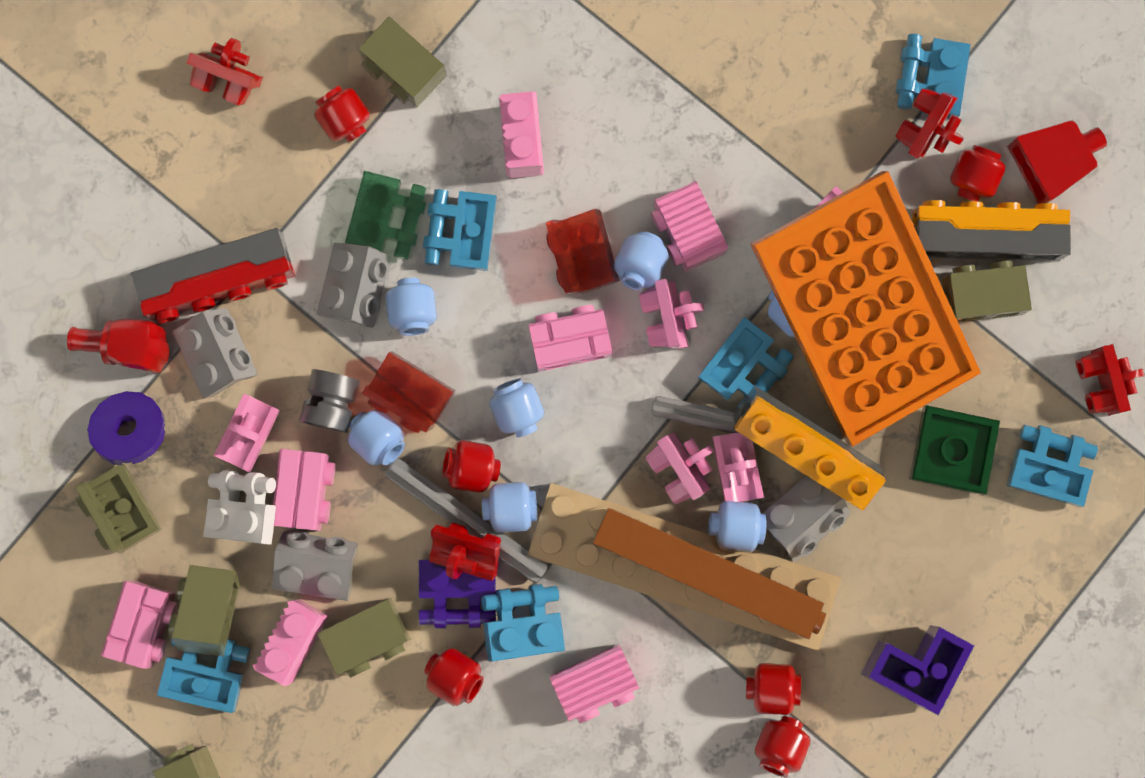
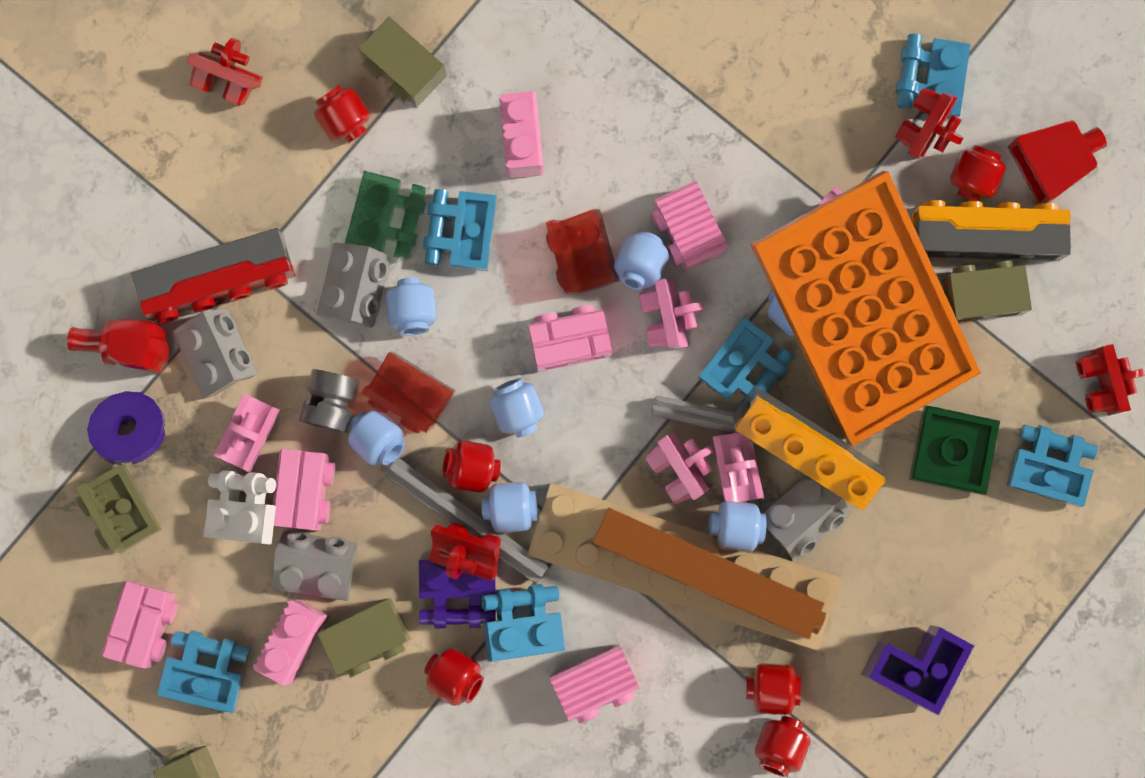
(205, 610): olive brick -> none

